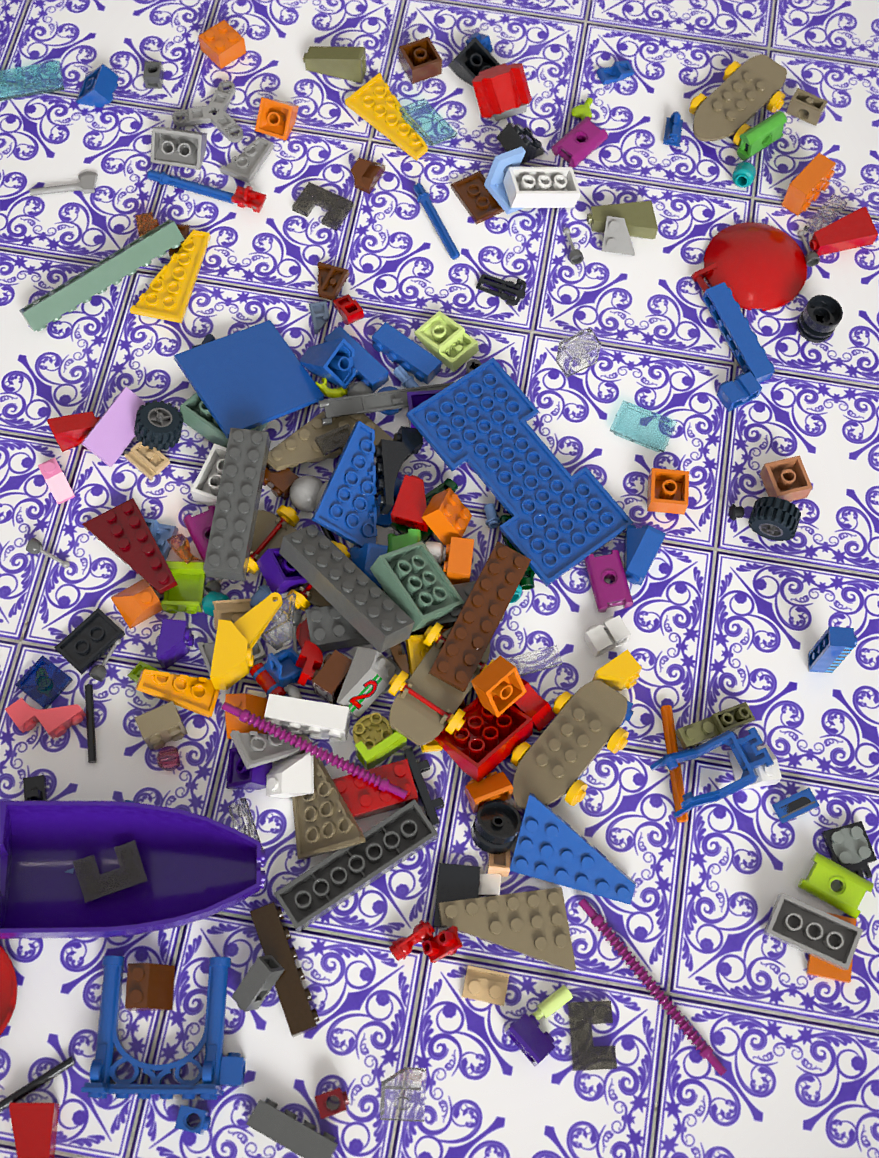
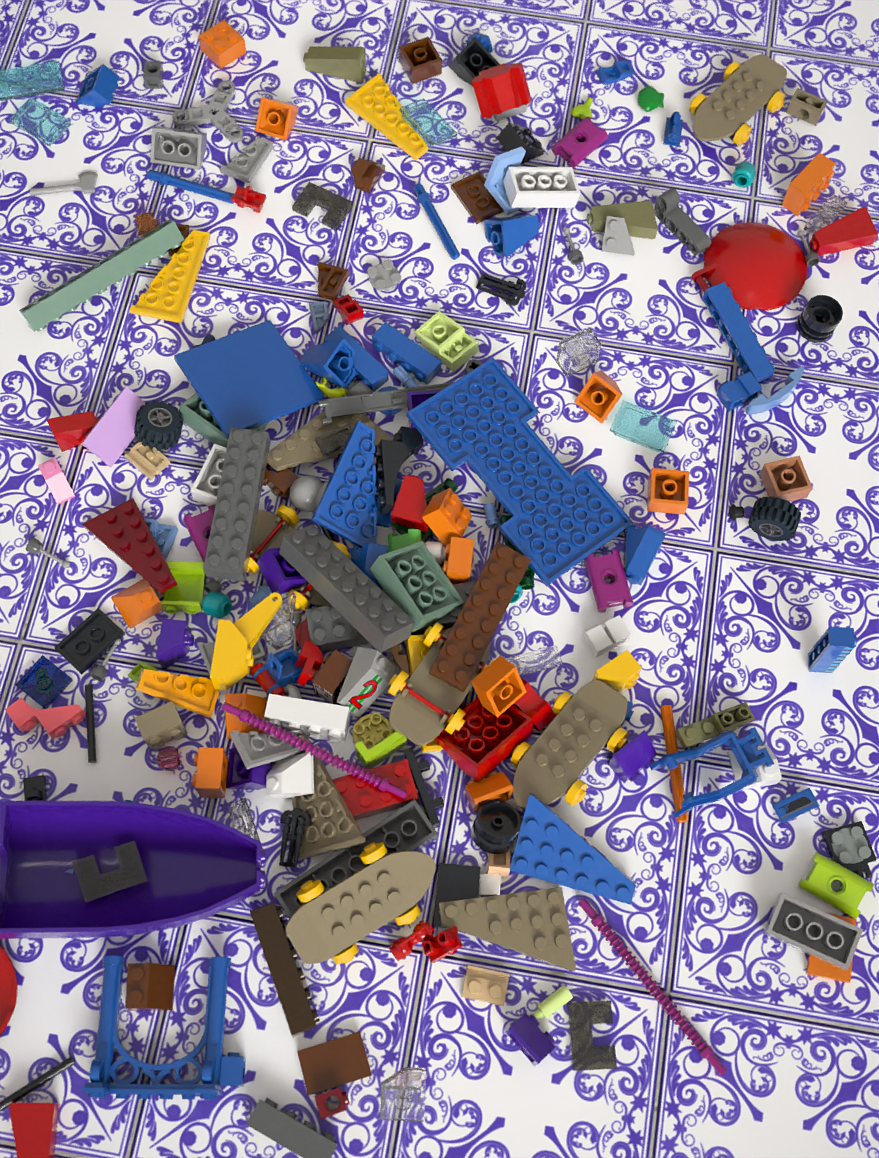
(40, 121): none -> clear light blue piece
(181, 547): clear orange slope -> none
(183, 1120): blue brick -> none
(211, 772): none -> orange brick
(230, 610): tan plate -> none
(257, 983): dark grey brick -> none
(295, 837): none -> black piece
(334, 1063): none -> reddish brown tile
(359, 904): none -> dark tan piece
(384, 276): none -> light grey piece
(510, 232): none -> blue slope
(599, 396): none -> orange slope
(633, 757): none -> dark purple slope
(650, 99): none -> green animal
(679, 223): none -> dark grey beam
(761, 135): bright green piece -> none
(762, 404): none -> medium blue slope

